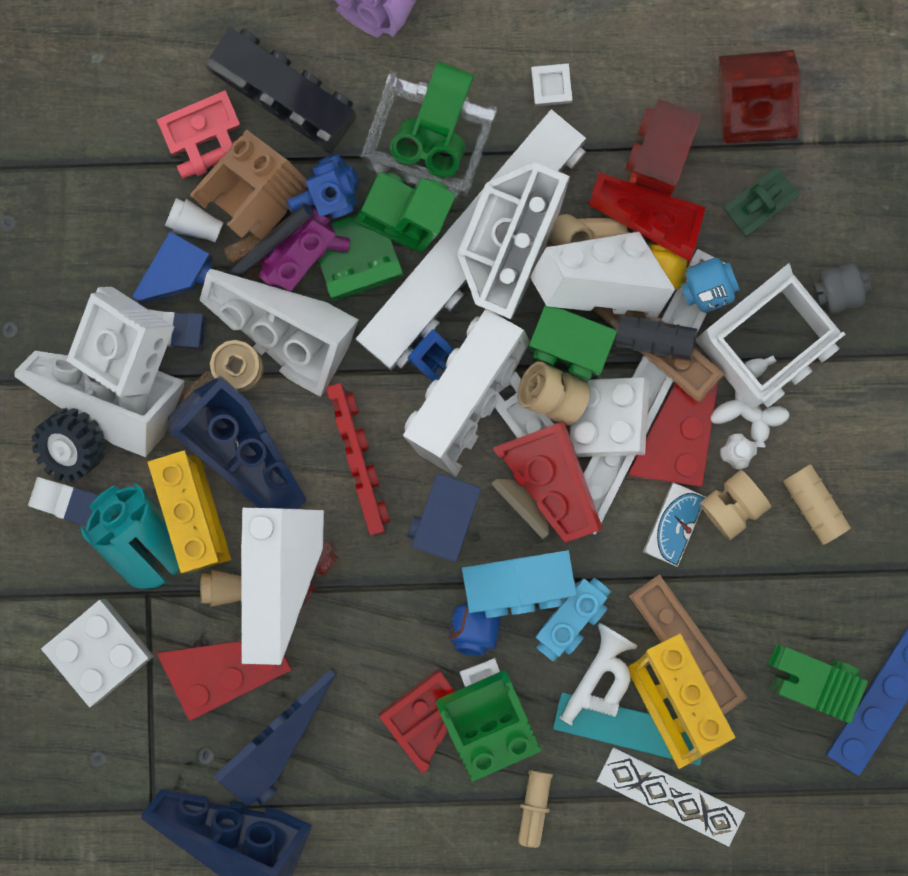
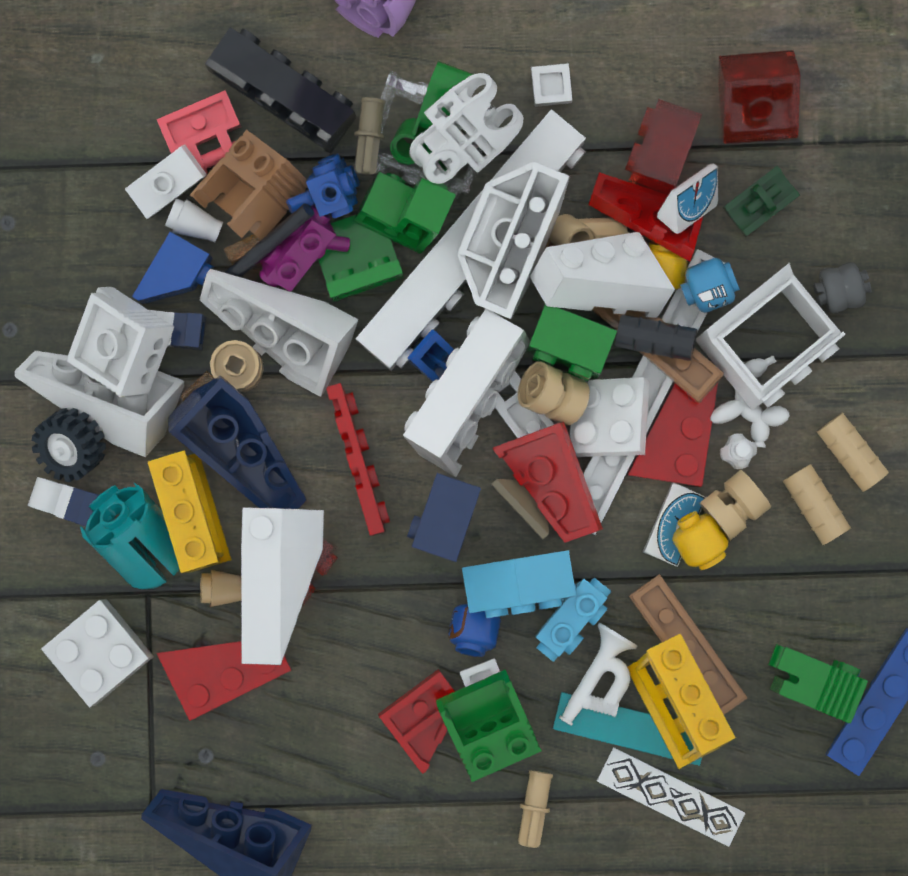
(166, 181): none -> white plate
(262, 761): dark blue wedge -> none
(369, 136): none -> dark tan axle
(481, 129): none -> white piece
(691, 200): none -> slope
(700, 540): none -> yellow head
(852, 452): none -> tan axle

